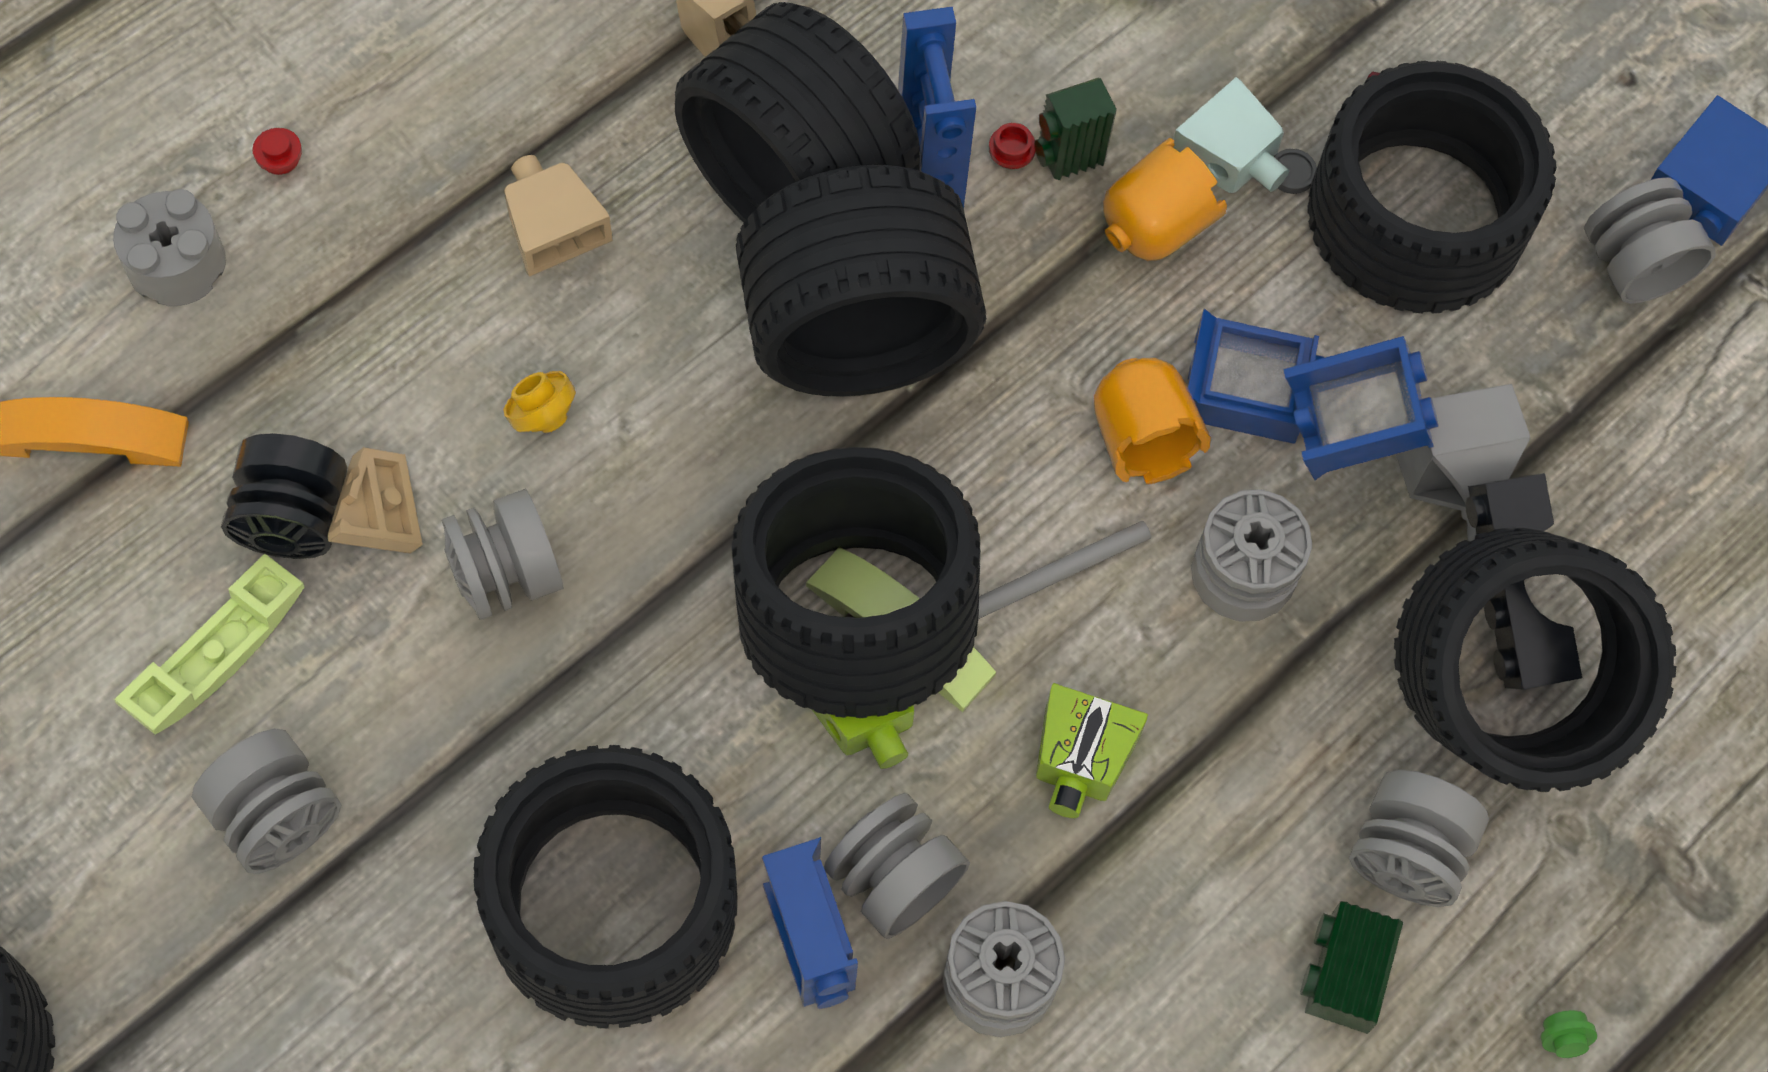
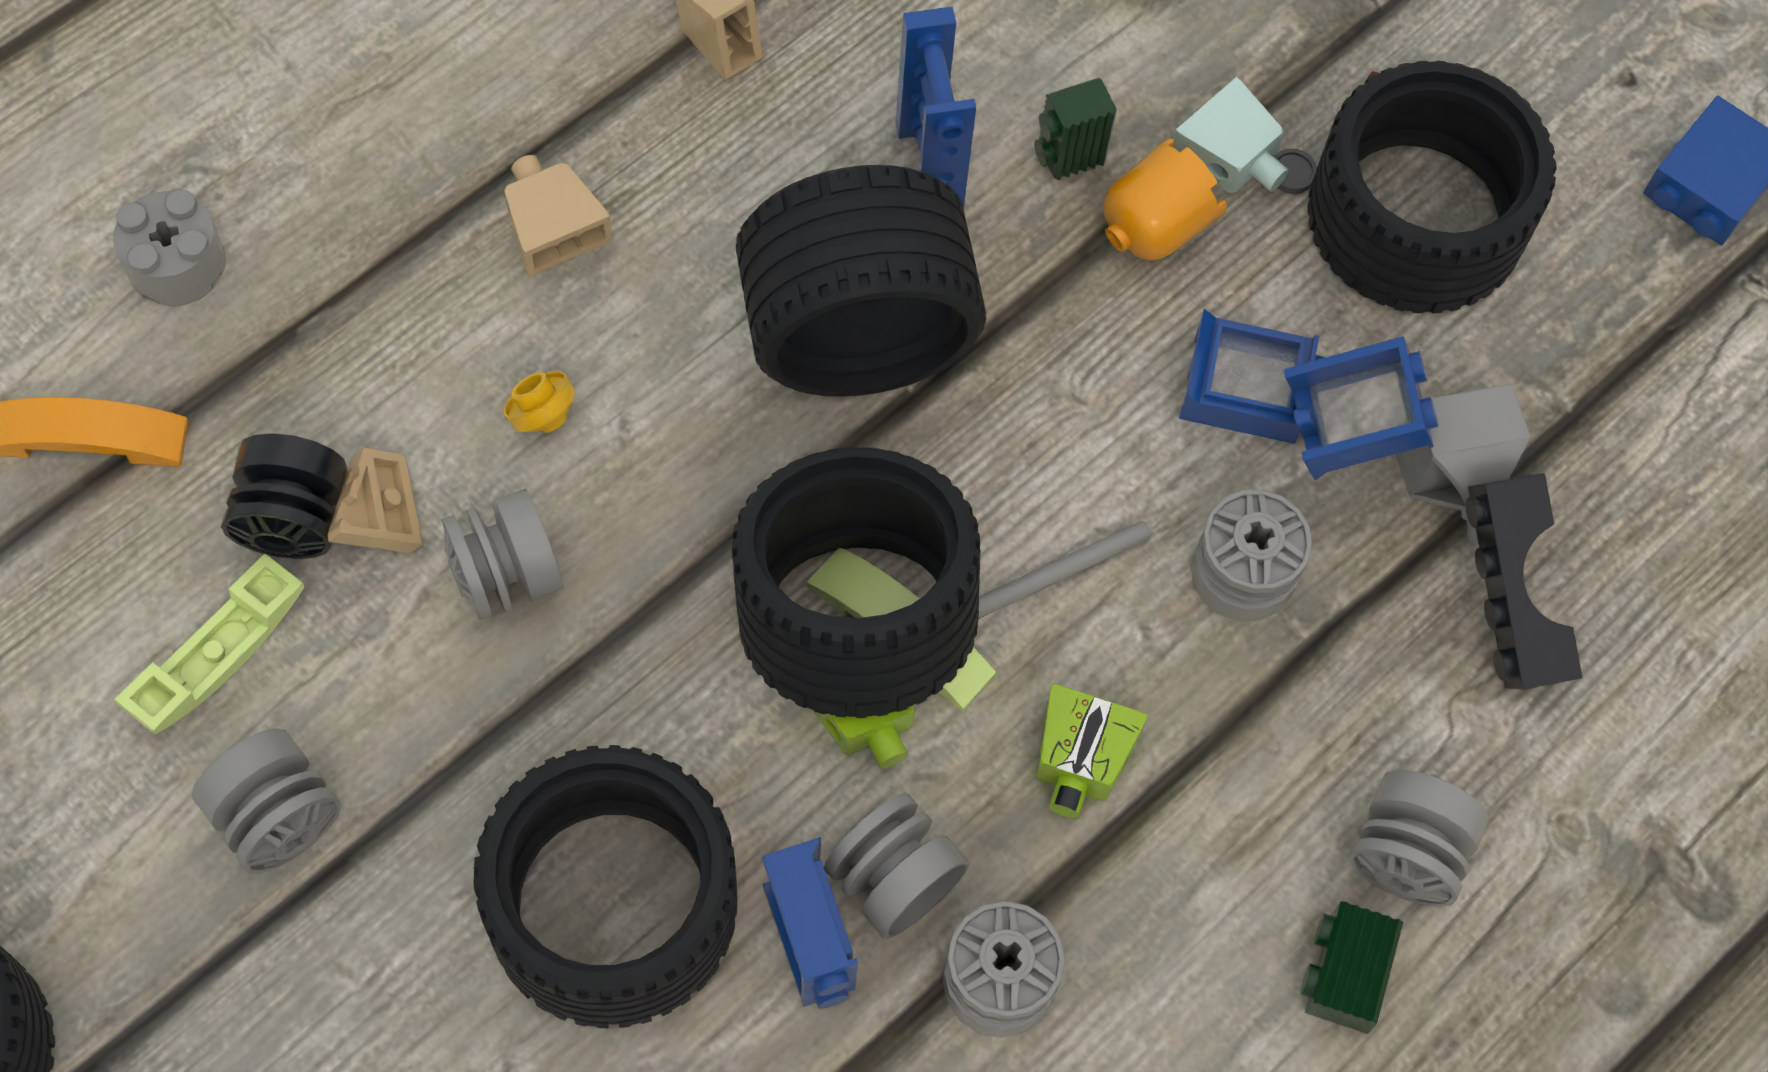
(277, 150): red plate -> none
(787, 104): black tyre -> none
(1012, 146): red plate -> none
(1149, 420): light orange cylinder -> none
(1568, 1034): bright green plate -> none
(1622, 701): black tyre -> none
(1649, 240): light grey wheel -> none

